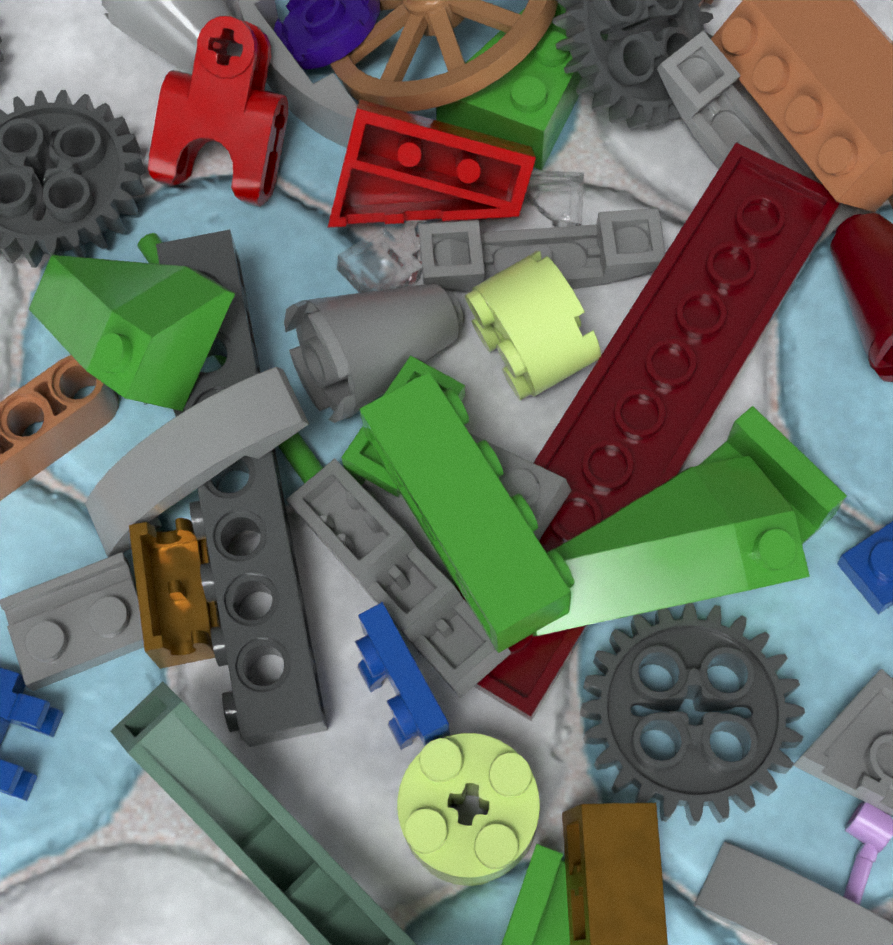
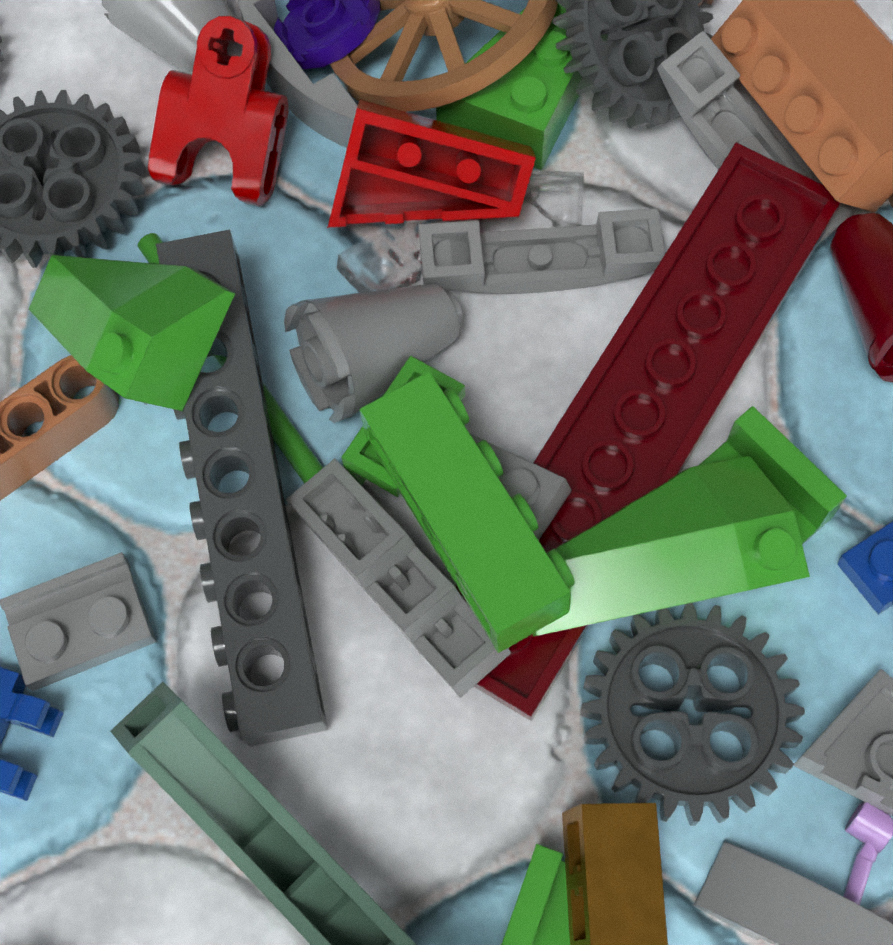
(171, 594): pearl gold hinge -> none
(192, 450): light grey slope -> none
(388, 657): blue plate -> none
(444, 776): yellowish green brick -> none
(533, 325): yellowish green brick -> none

